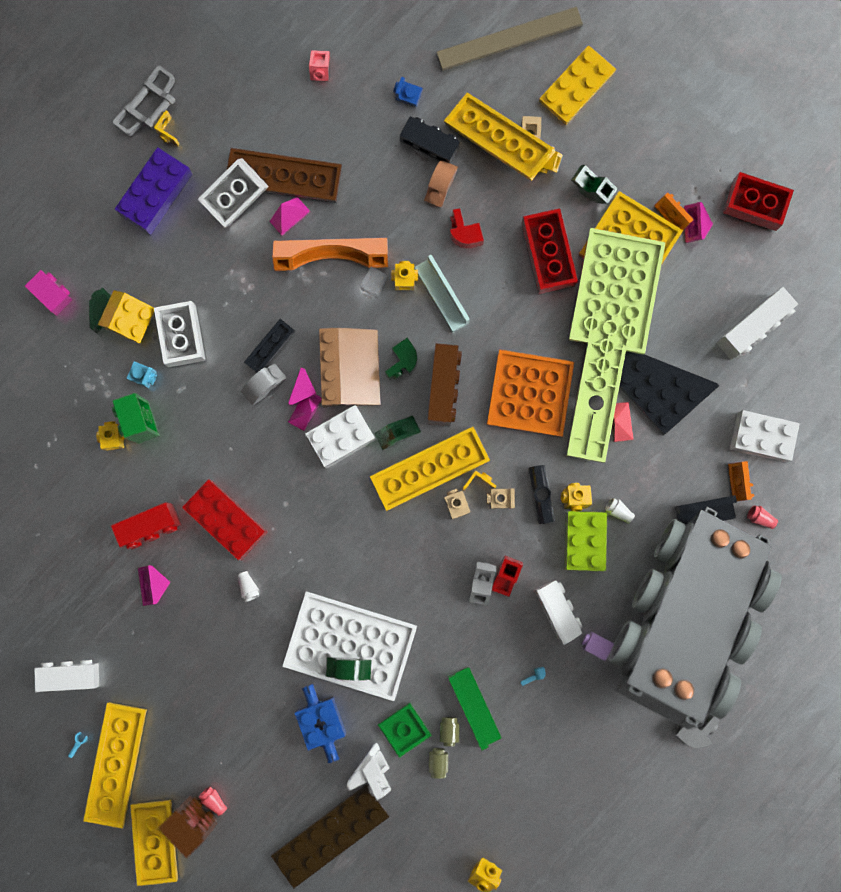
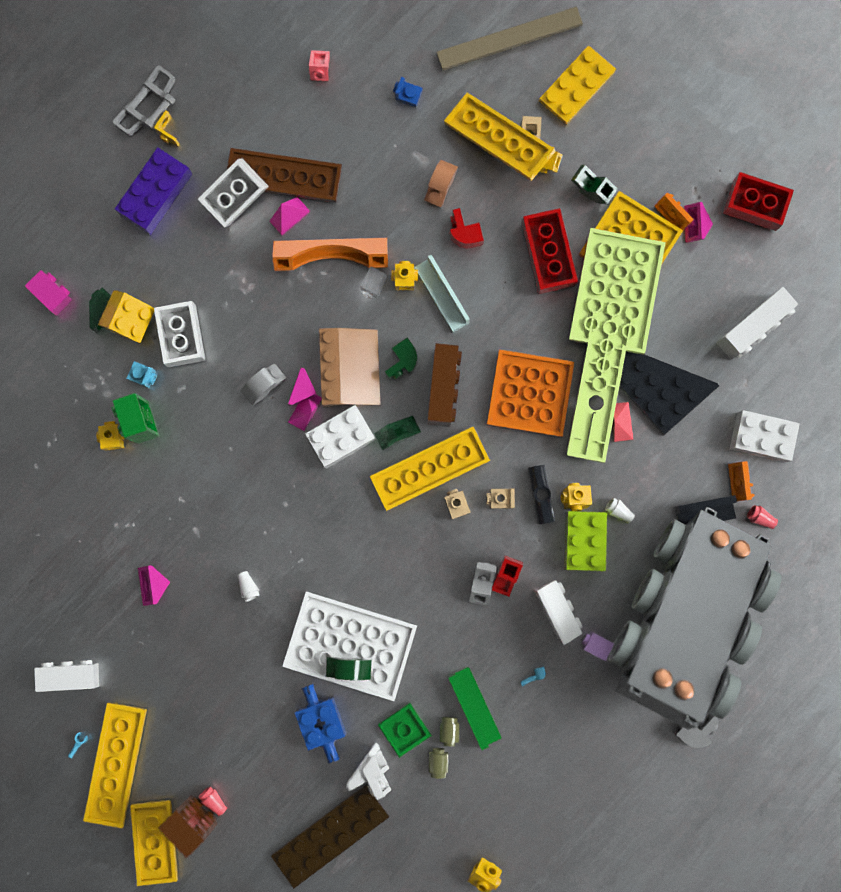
(146, 526): red brick -> none
(224, 519): red brick -> none
(269, 346): black plate -> none
(429, 140): black brick -> none
(484, 477): yellow bracket -> none

